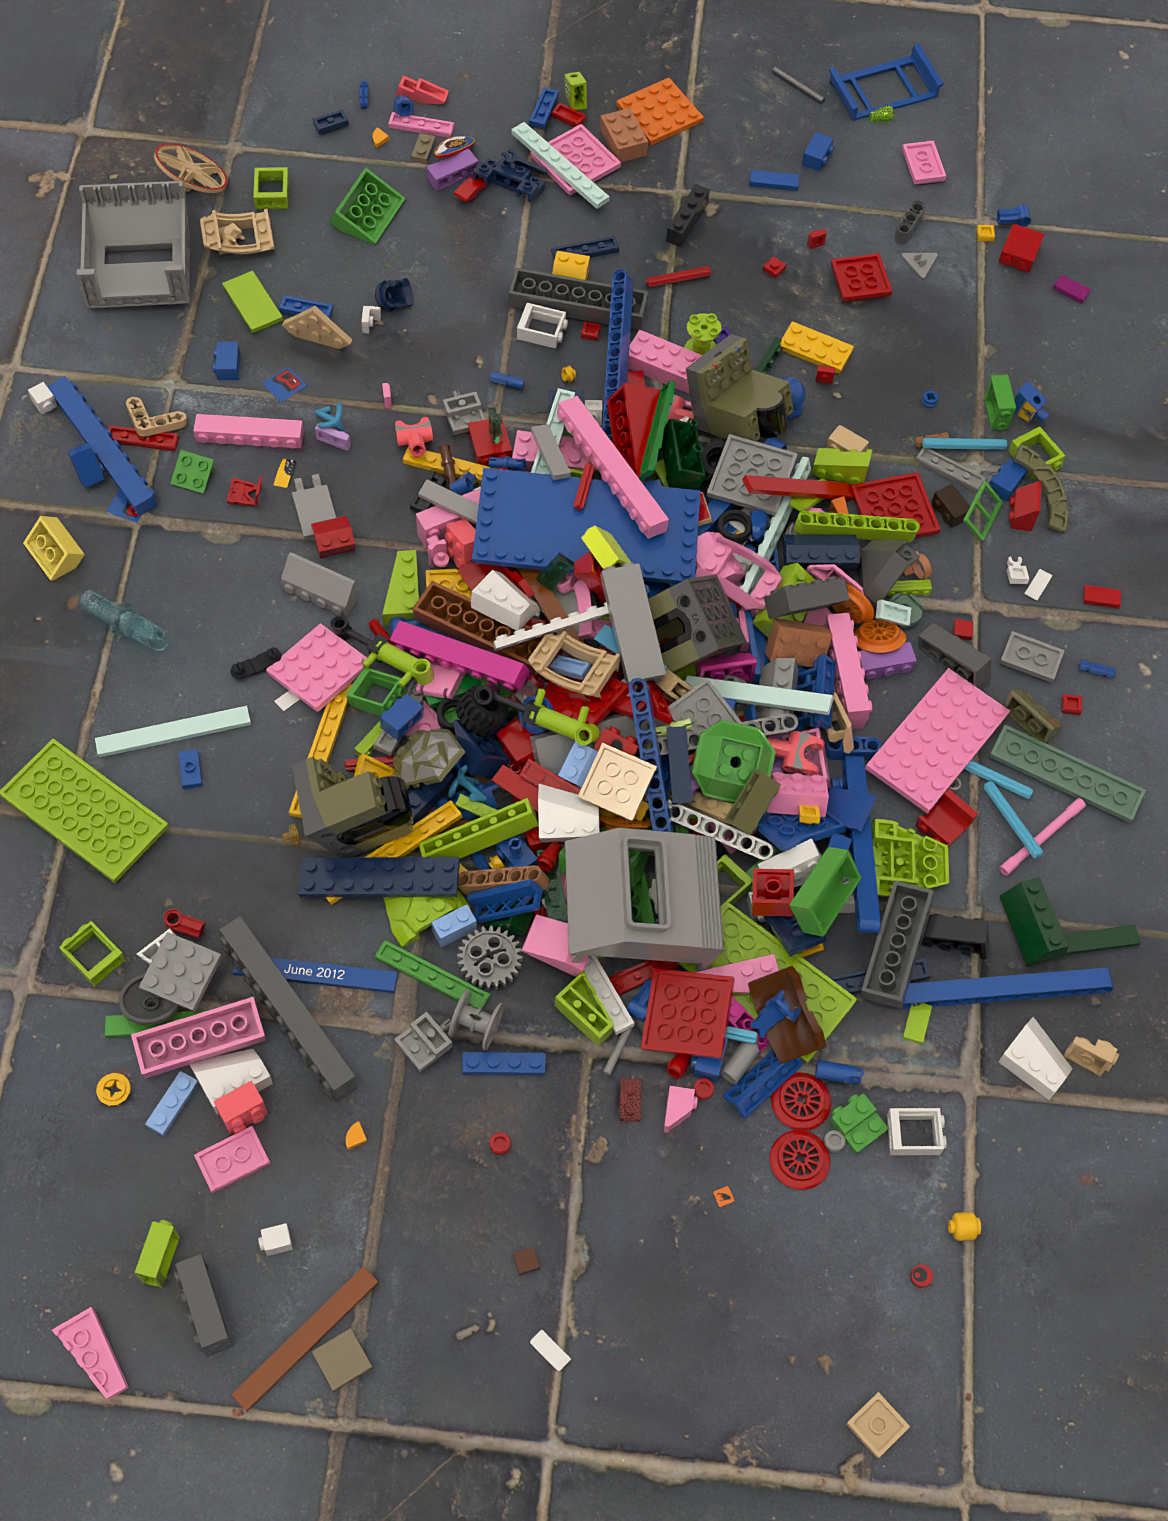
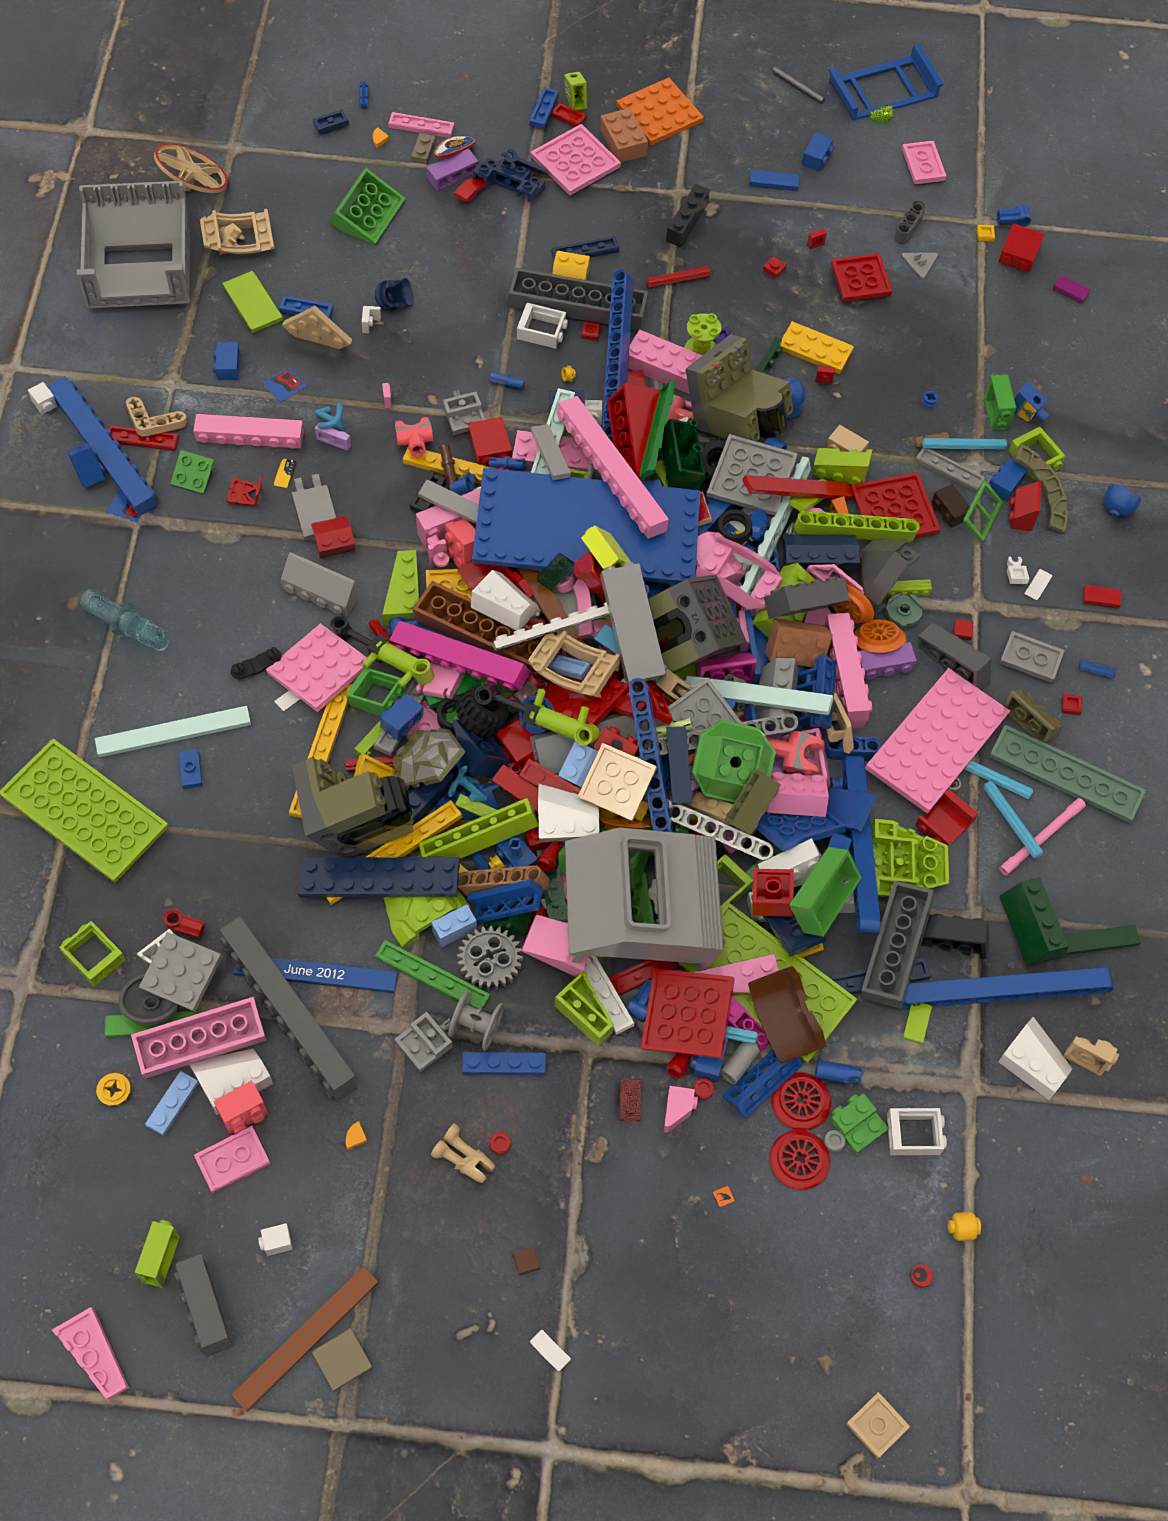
(53, 547): light yellow slope -> none
(279, 200): lime window -> none
(292, 834): clear yellow tile -> none
(403, 106): blue rock -> none
(421, 91): coral slope -> none
(467, 1164): none -> tan piece
(494, 425): plate -> none
(560, 165): light aqua plate -> none
(584, 486): red axle -> none
(617, 1051): light grey bar -> none
(774, 1010): blue hair -> none
(809, 814): yellow plate -> none
(893, 613): light aqua tile -> none
(915, 568): nougat piece -> none
(1120, 501): none -> blue cylinder

